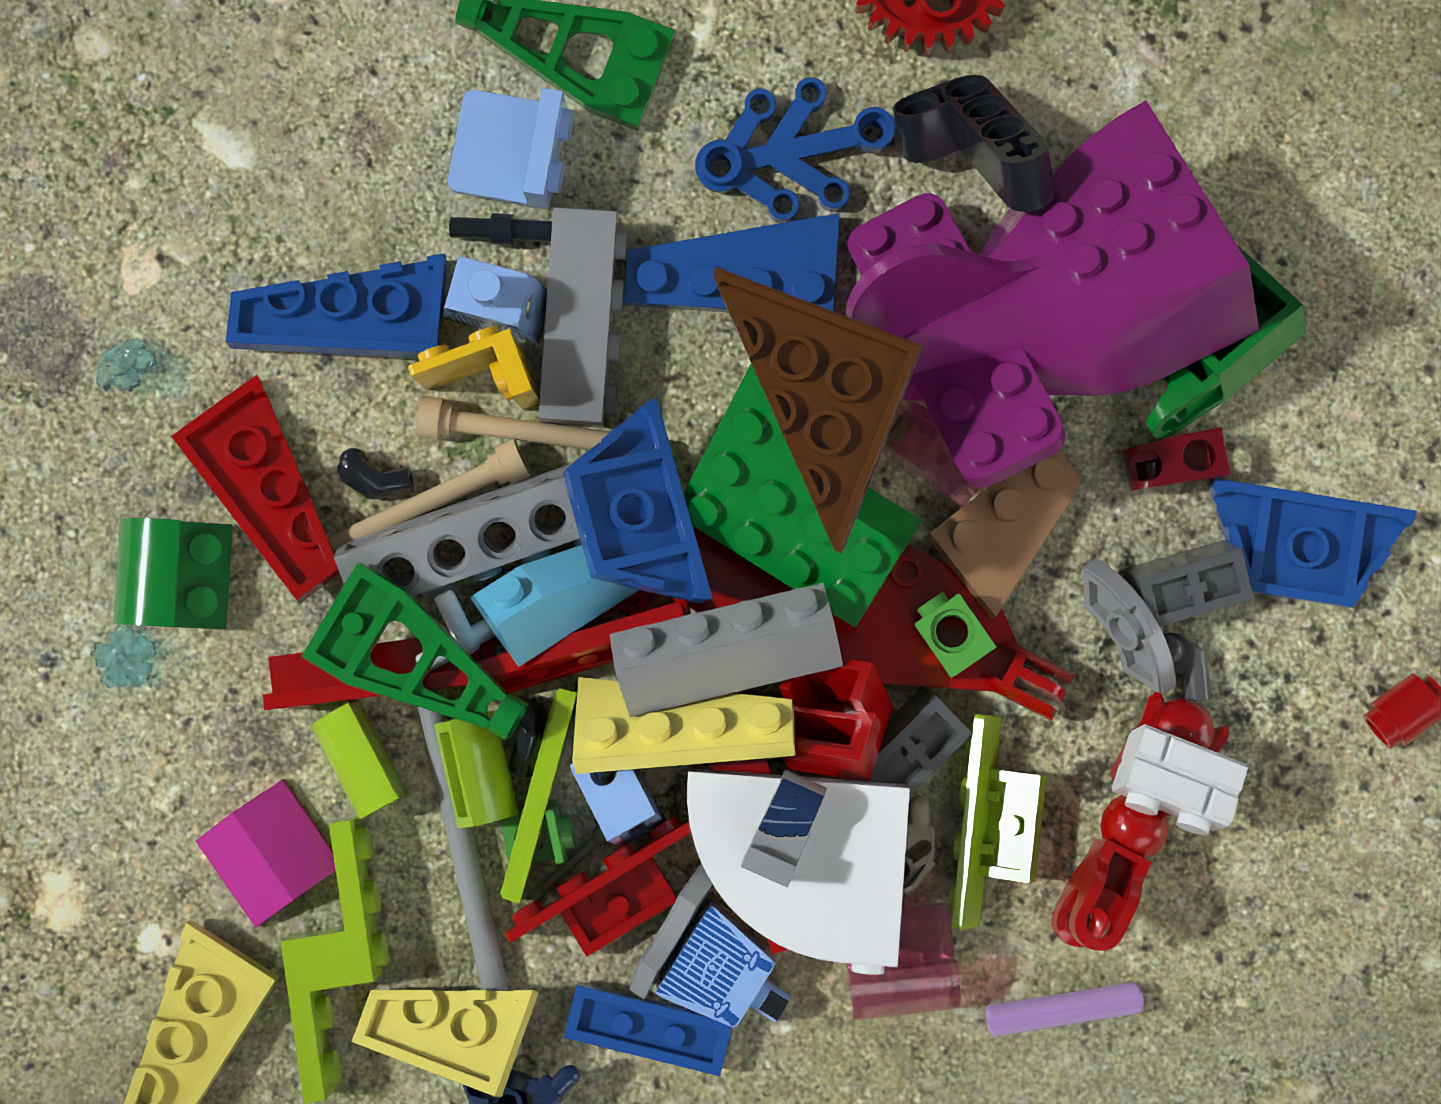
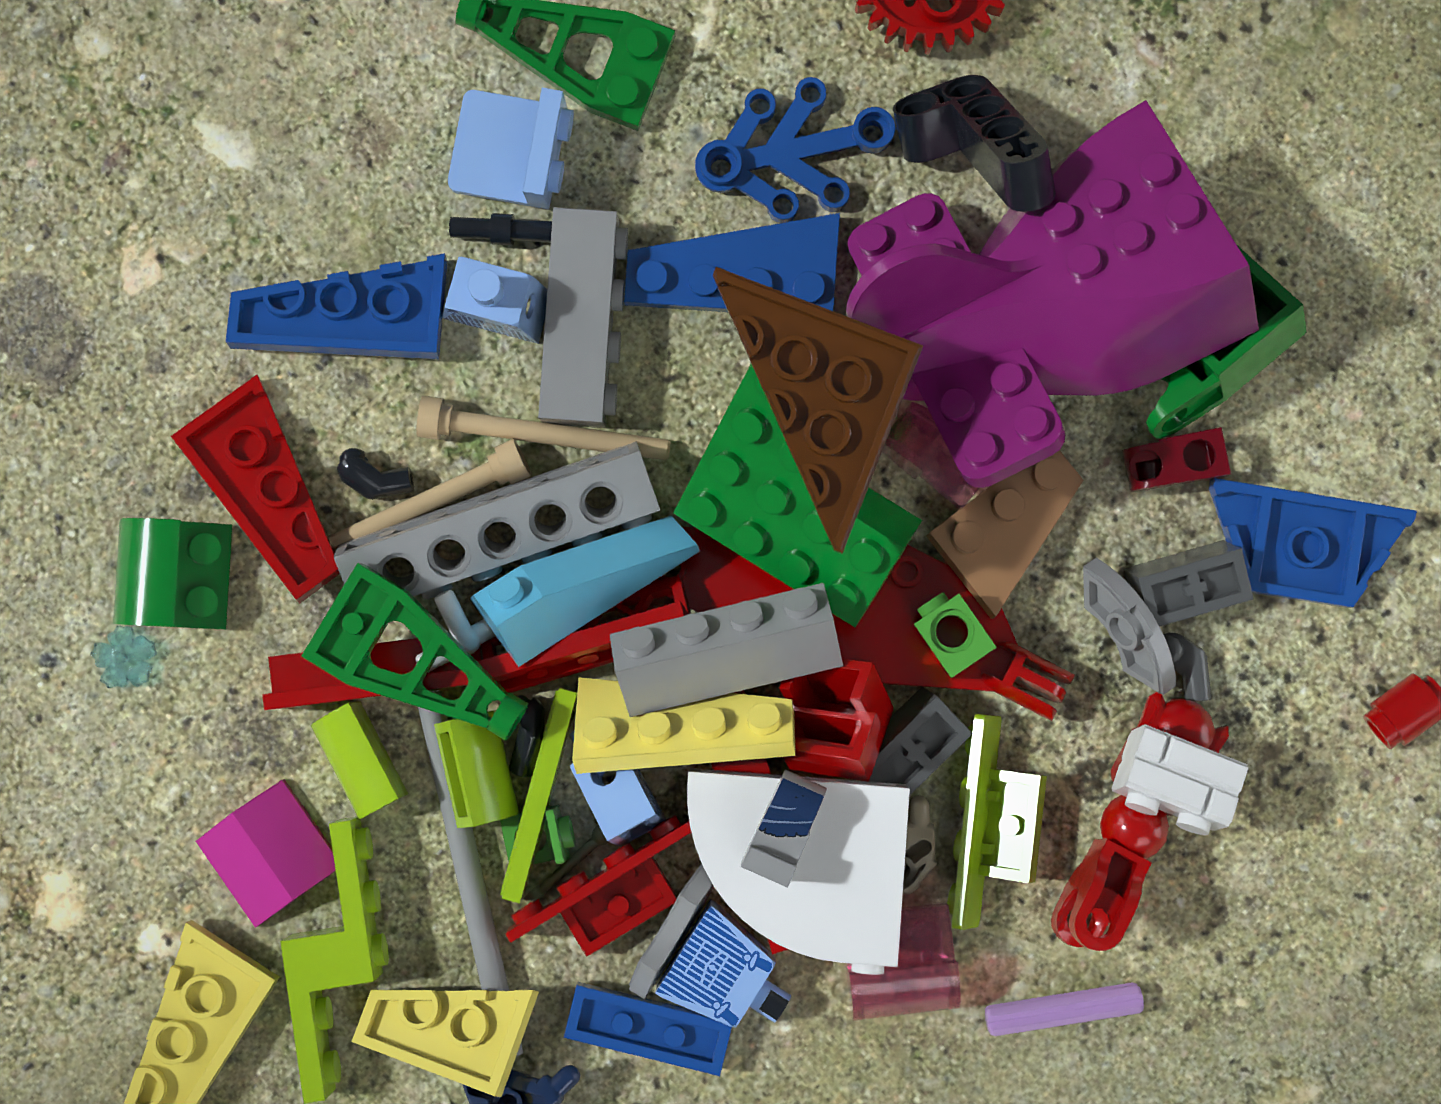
(122, 365): clear light blue plant -> none
(486, 350): yellow bracket -> none
(636, 511): blue wing -> none

